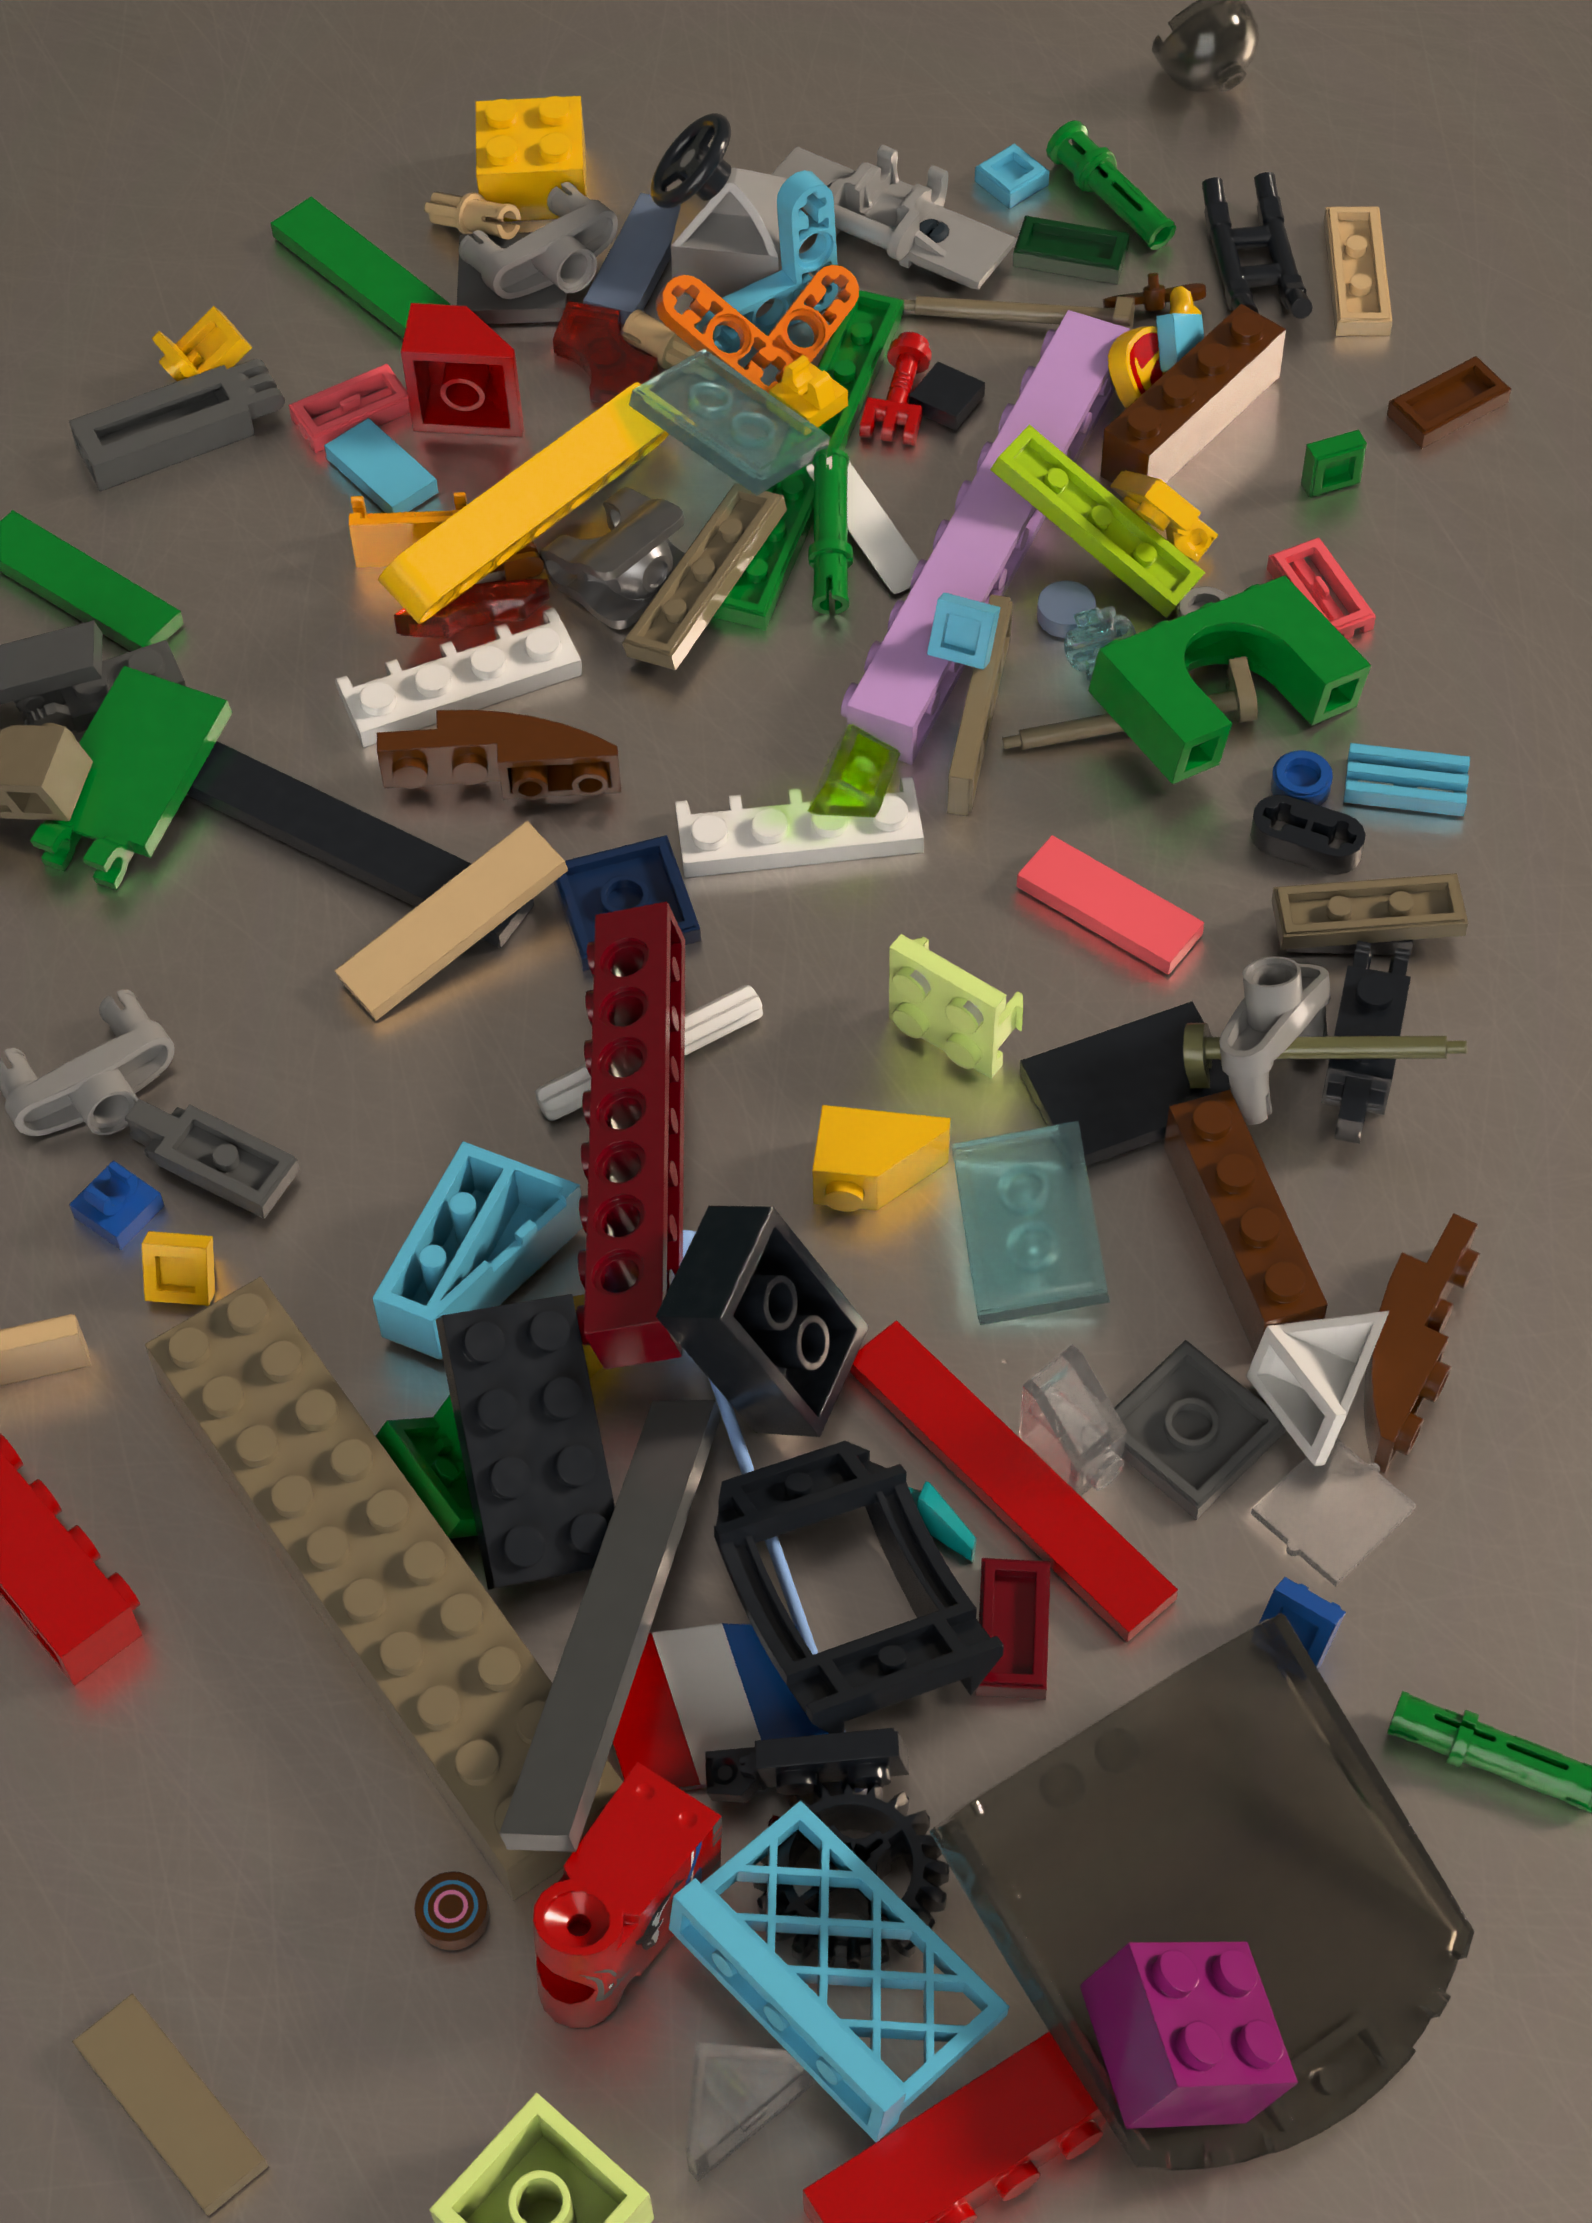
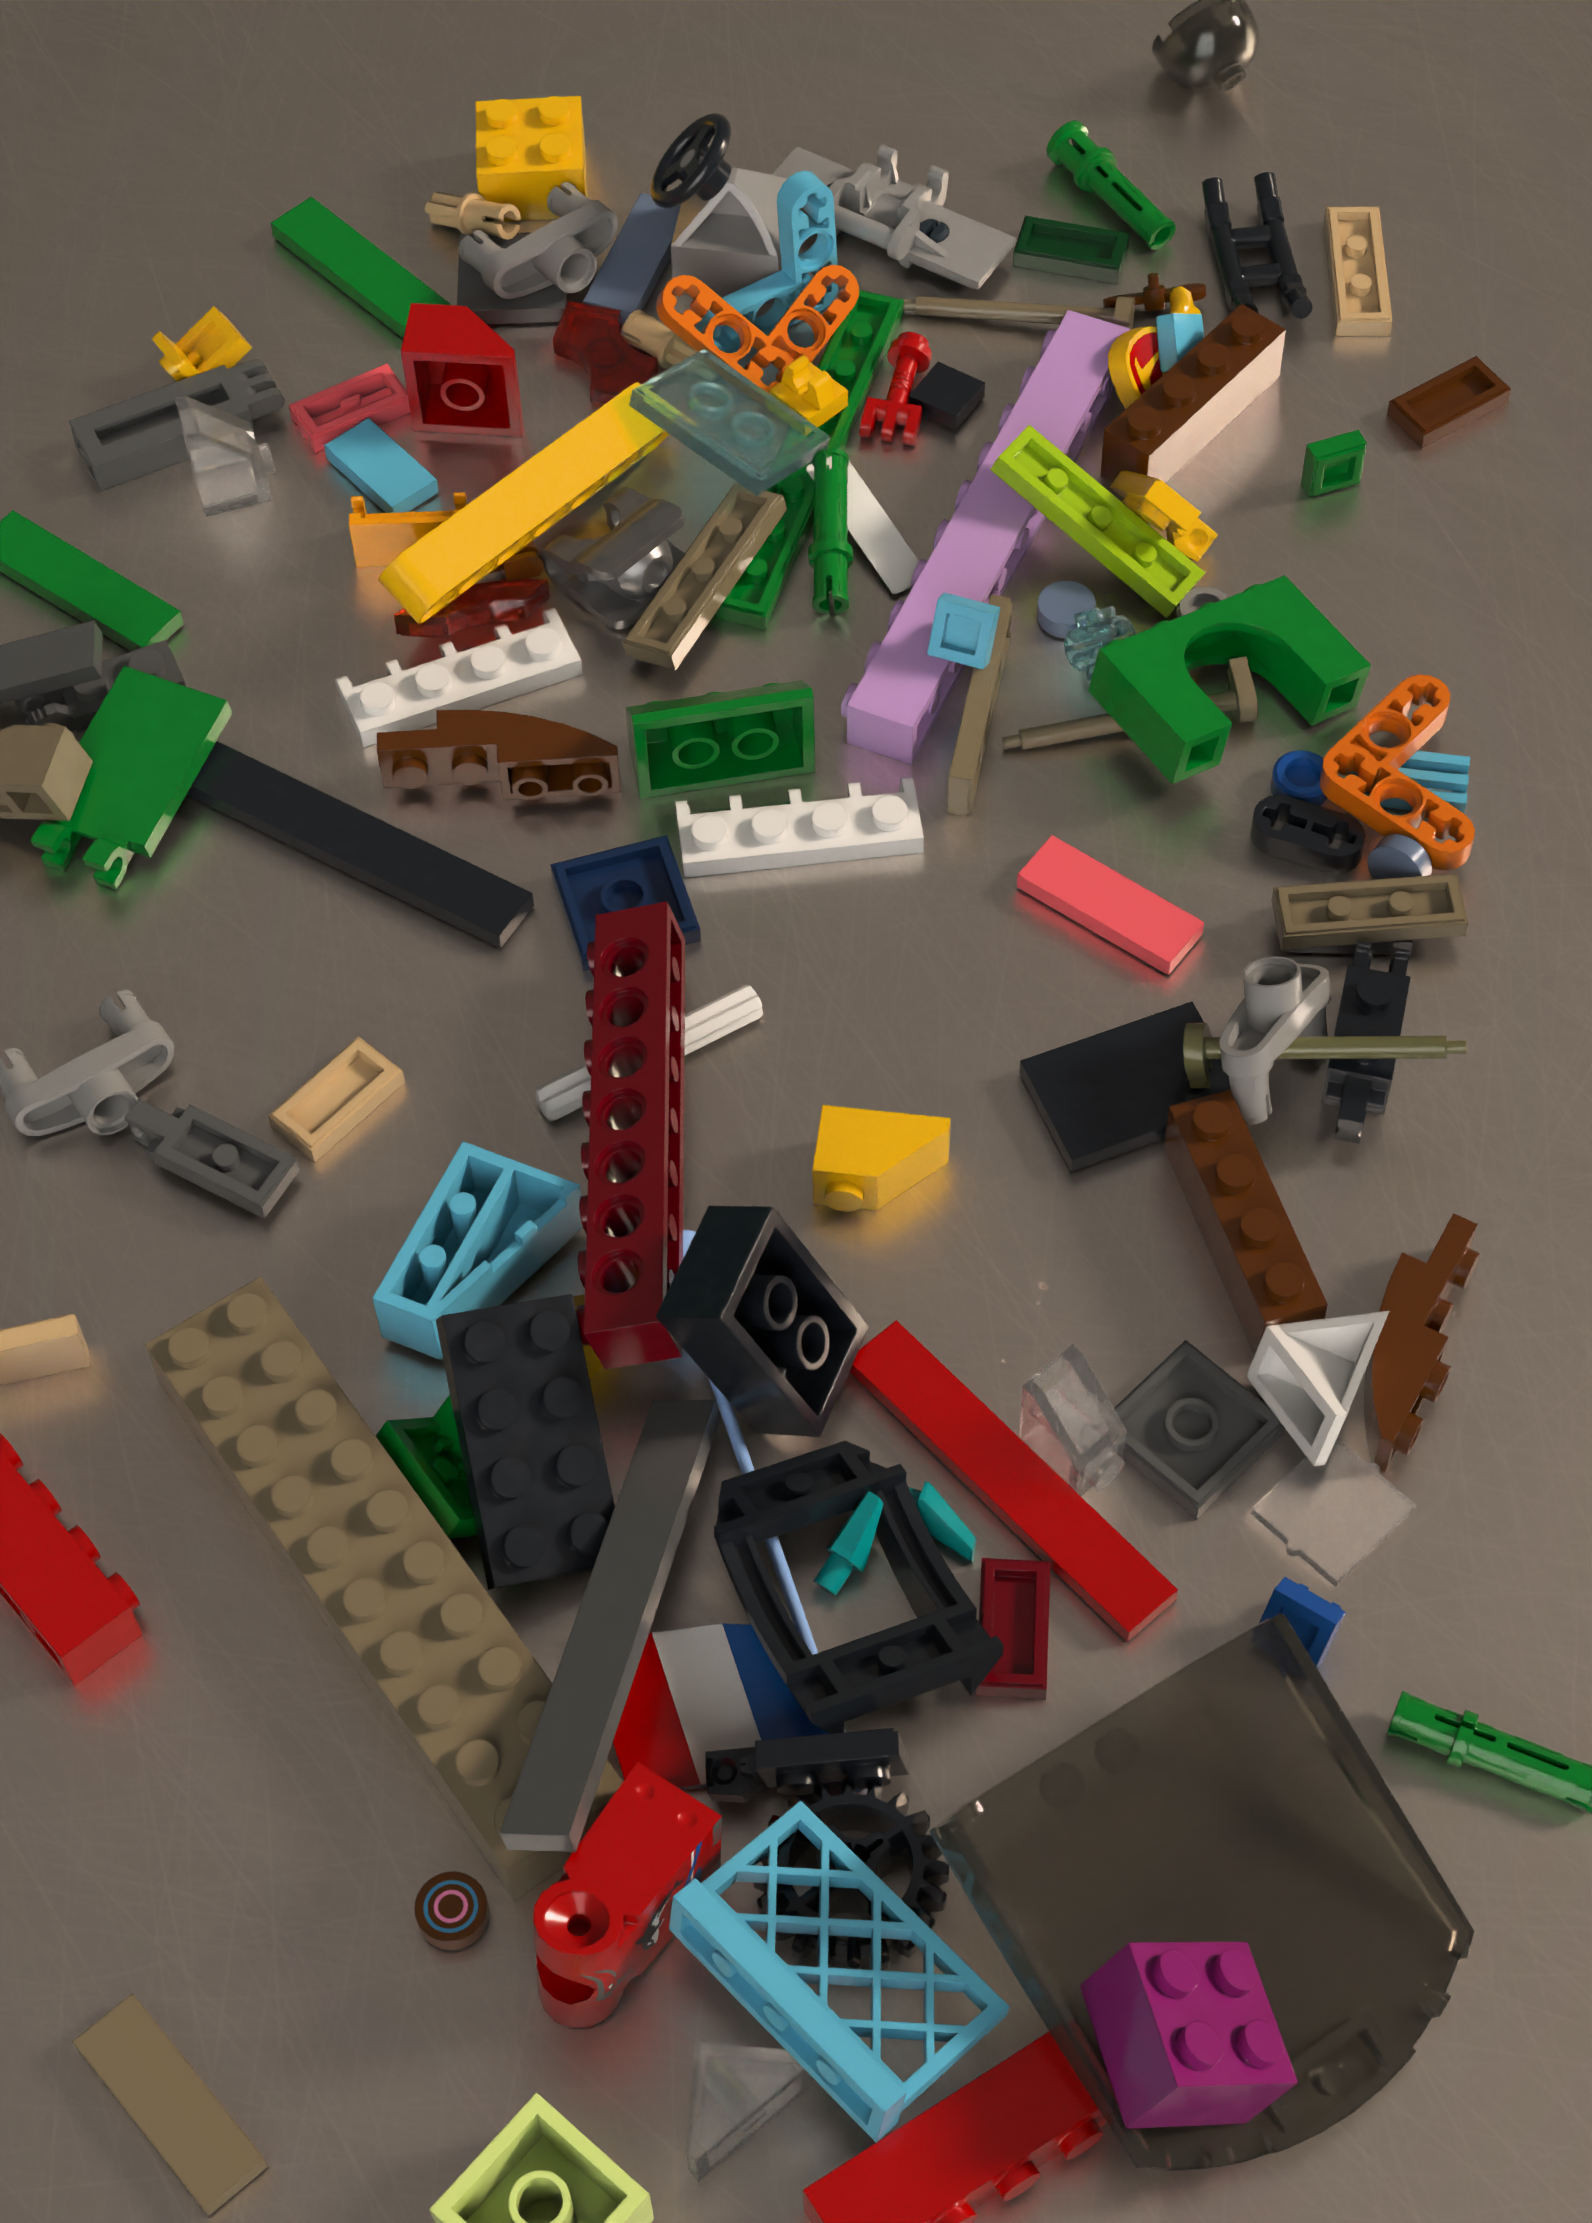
(117, 1205): blue tile -> none
(178, 1268): yellow tile -> none
(224, 458): none -> clear slope
(336, 1099): none -> tan tile
(451, 920): tan tile -> none
(722, 738): none -> green slope
(851, 1545): none -> teal bar
(855, 776): clear neon green slope -> none
(949, 1006): yellowish green piece -> none
(1011, 176): medium azure tile -> none
(1029, 1223): clear light blue tile -> none
(1293, 565): coral tile -> none
(1383, 780): none -> orange beam
(1398, 857): none -> sand blue tile

